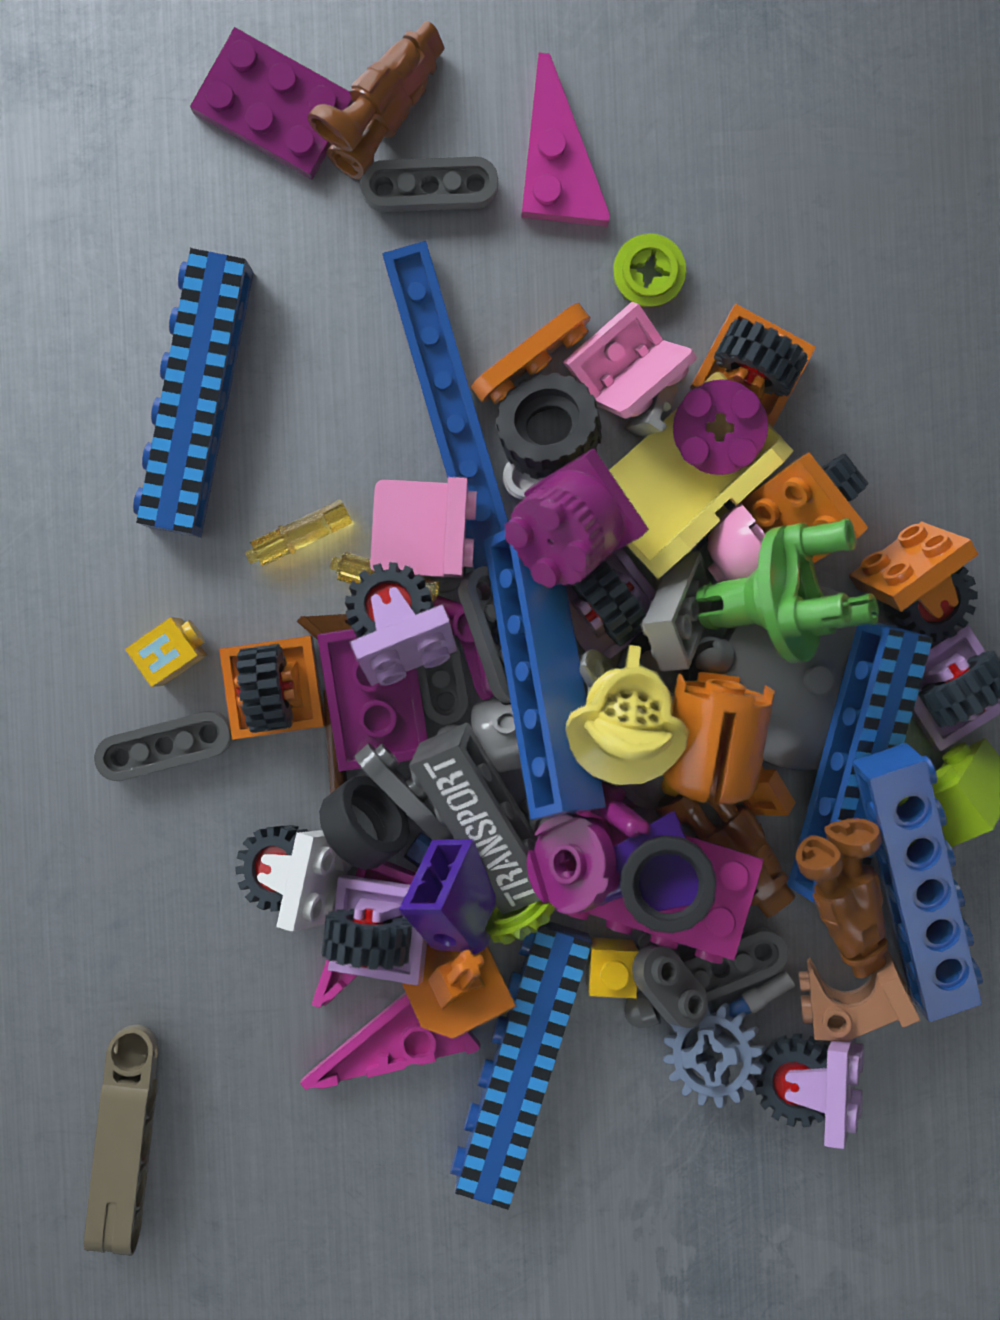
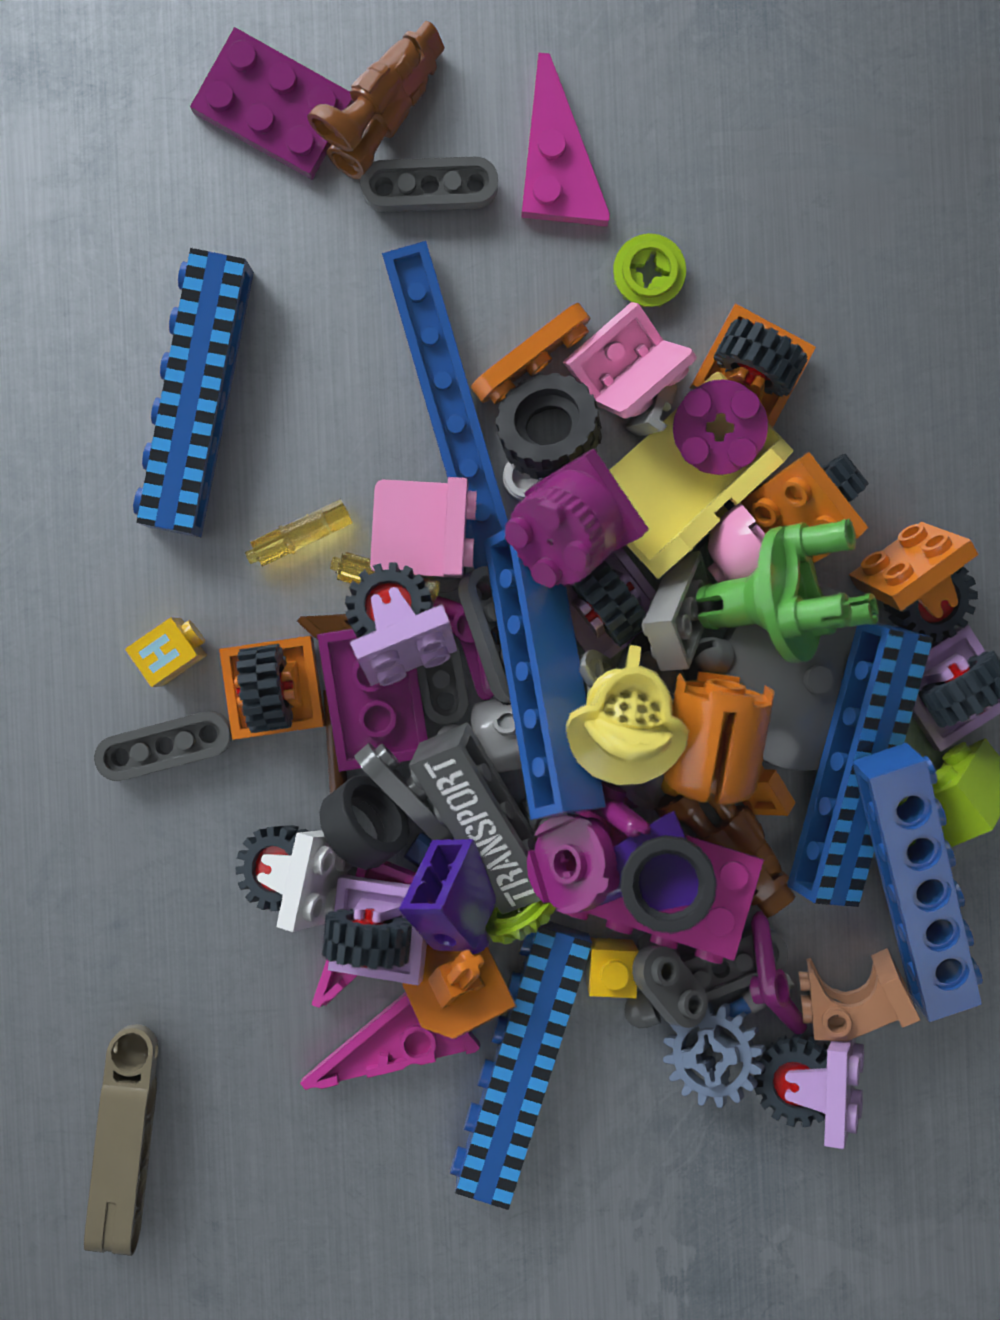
(771, 983): none -> magenta piece
(848, 891): dark orange piece -> none

